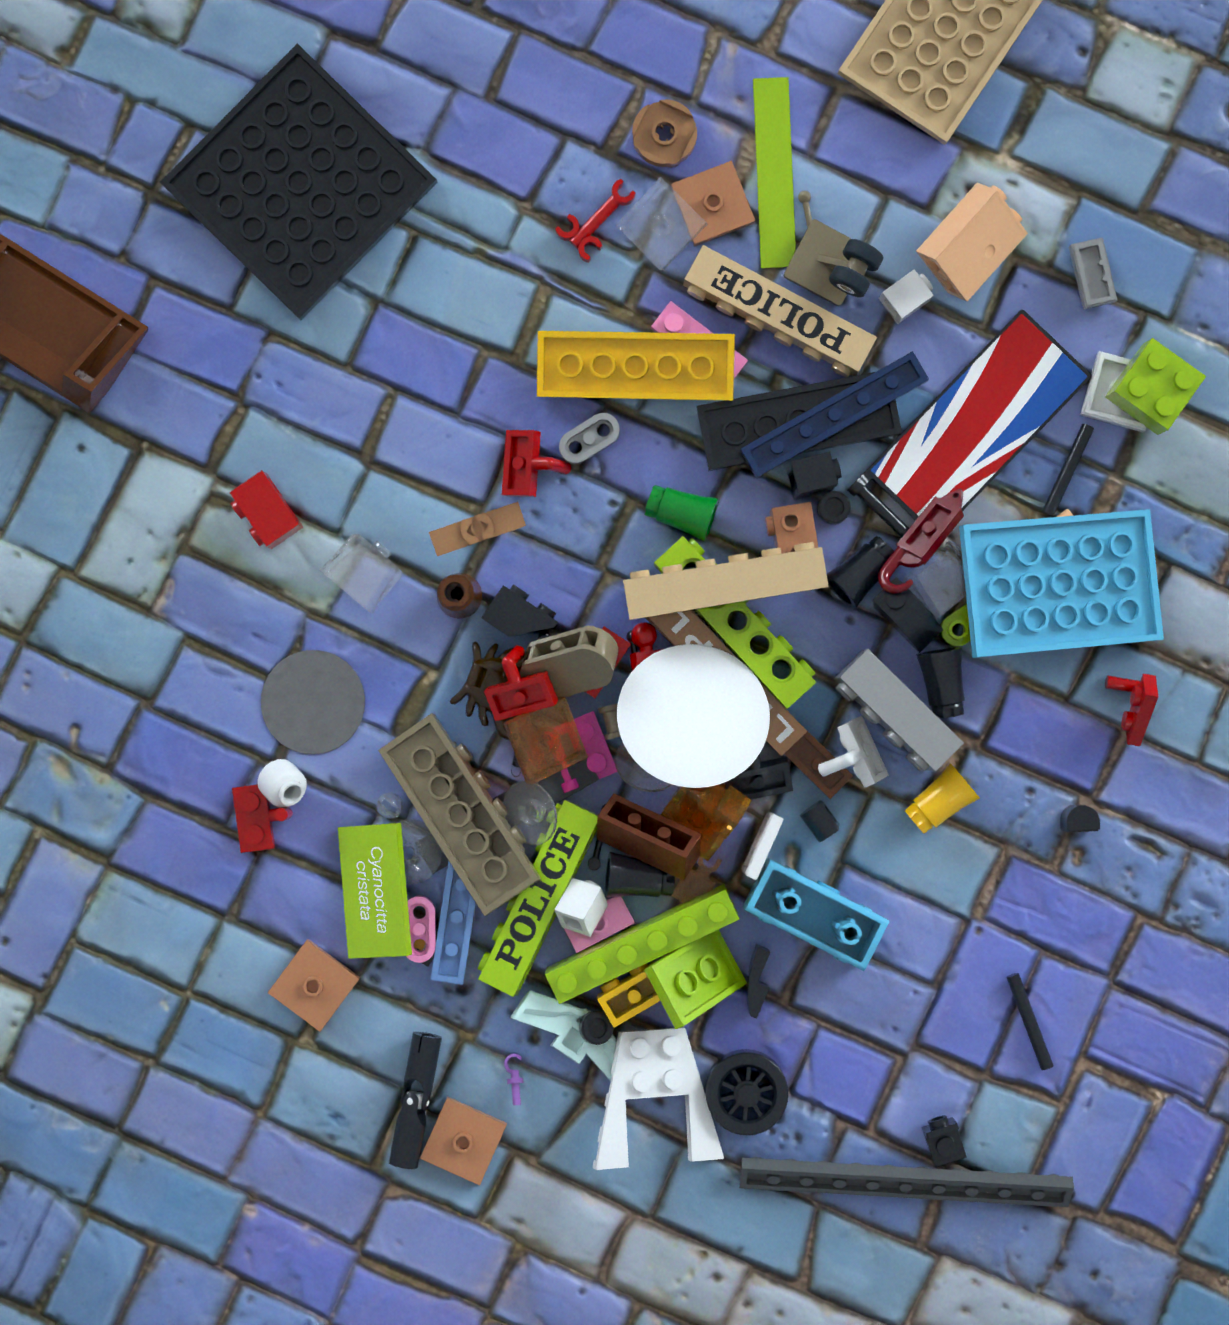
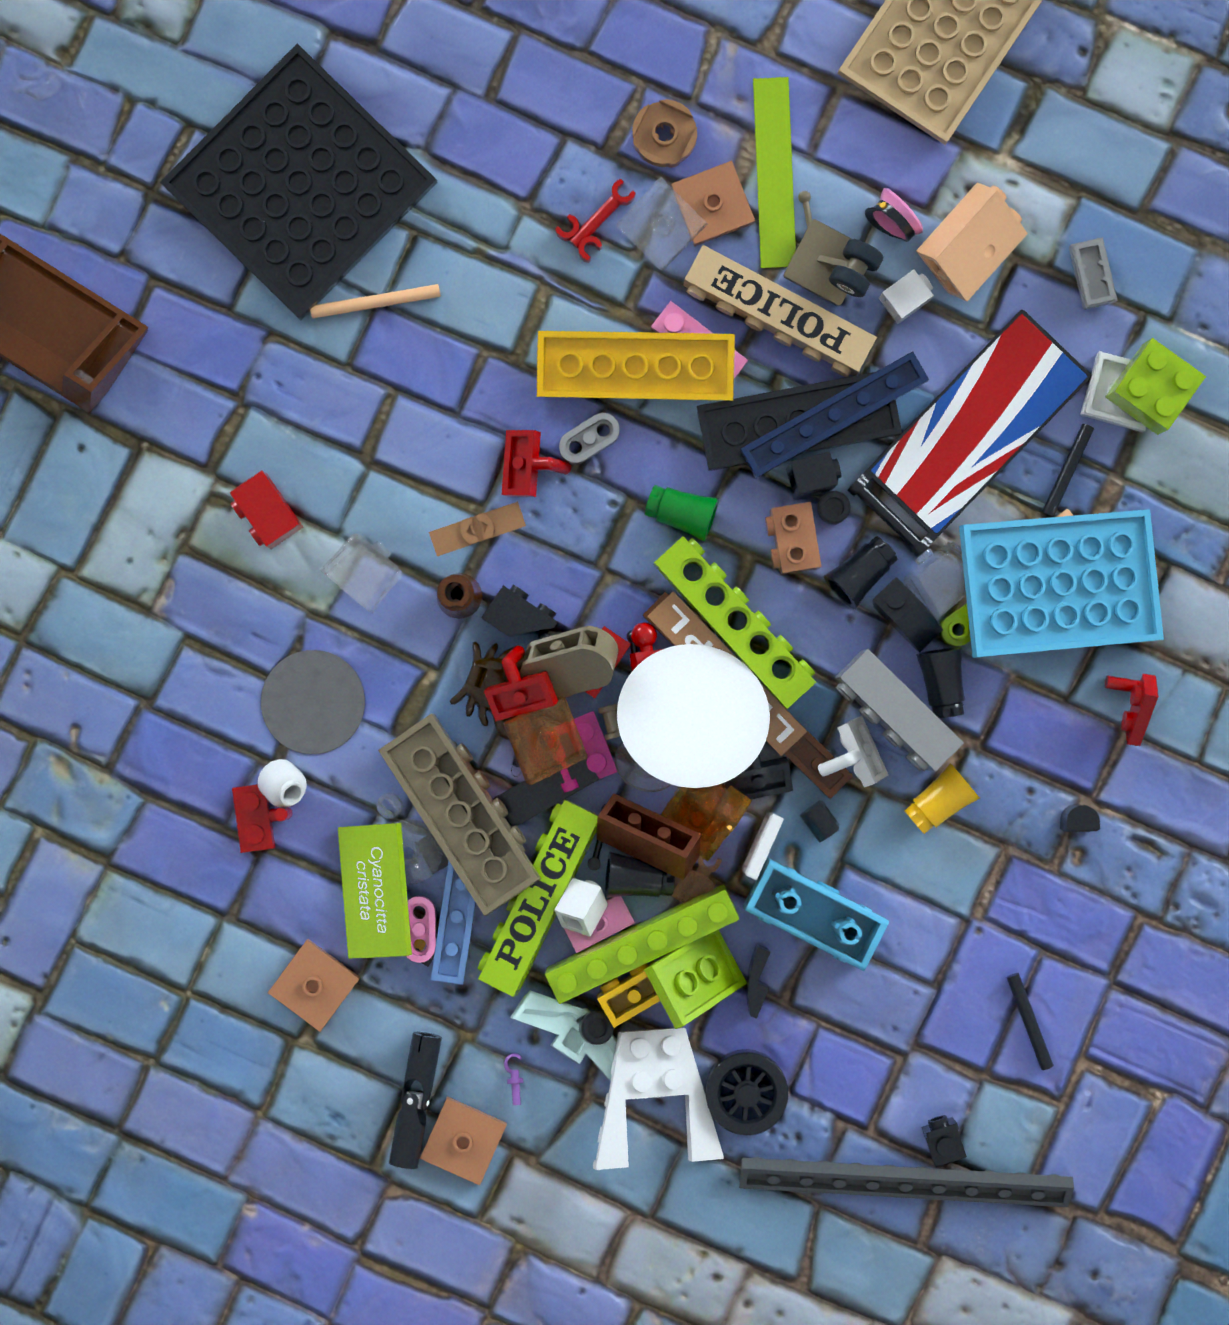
(375, 301): none -> light nougat bar
(531, 811): clear dish -> none
(725, 583): tan brick -> none
(894, 217): none -> piece
(923, 538): dark red plate -> none

